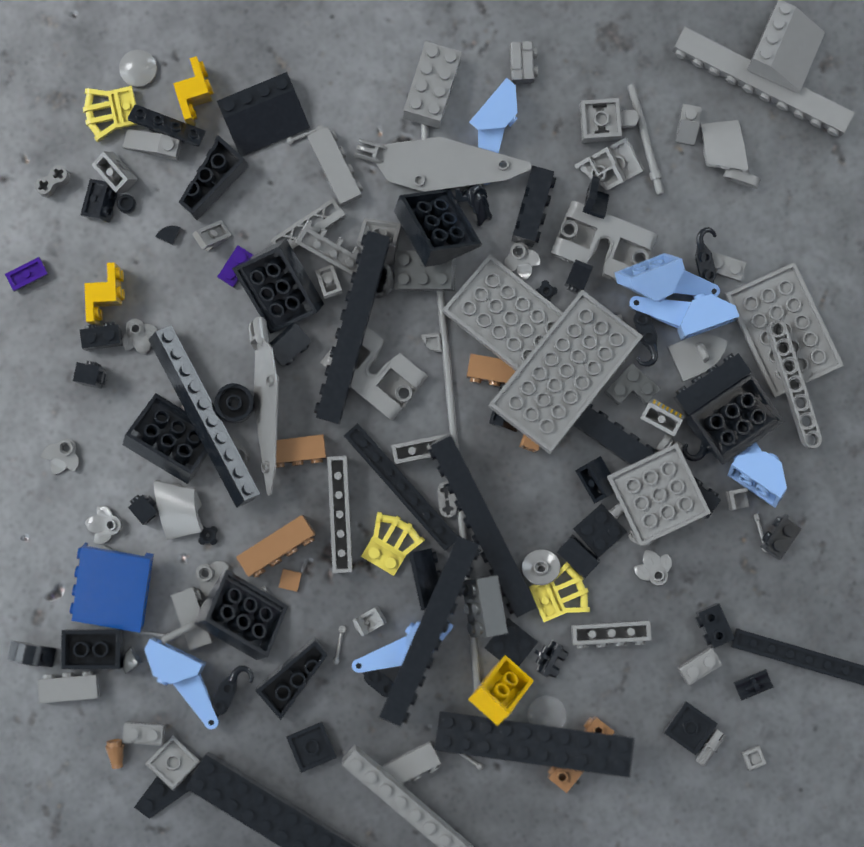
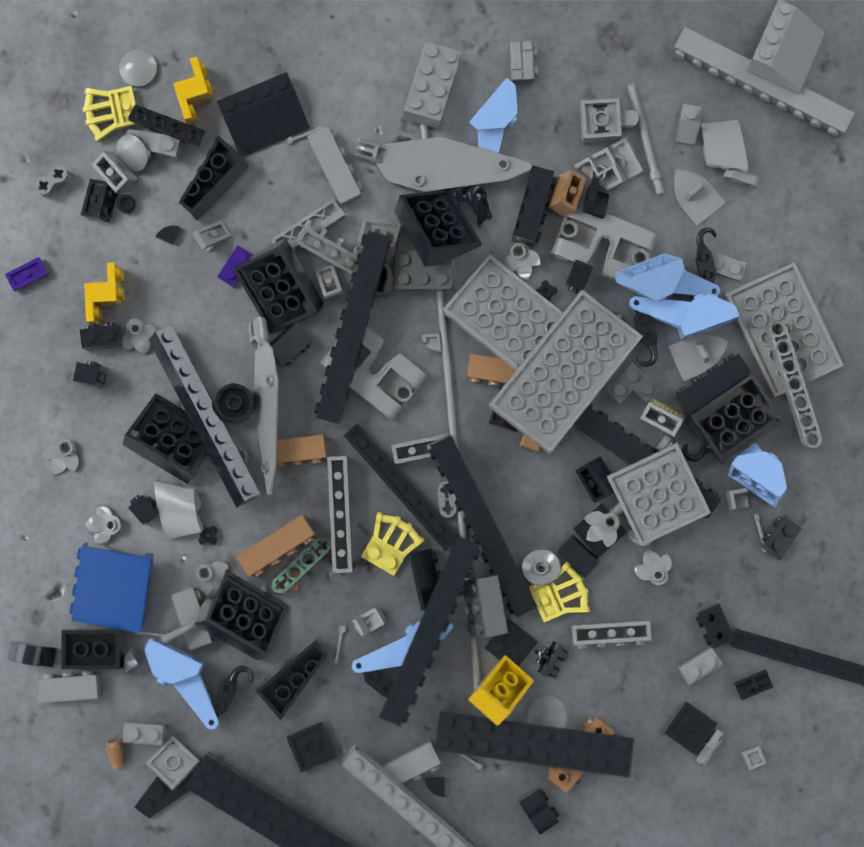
(133, 152): none -> light grey dish
(304, 568): none -> sand green beam
(436, 785): none -> black tile
(538, 811): none -> black brick
(567, 192): none -> medium nougat brick
(600, 530): none -> light grey plate
(696, 196): none -> light grey shield

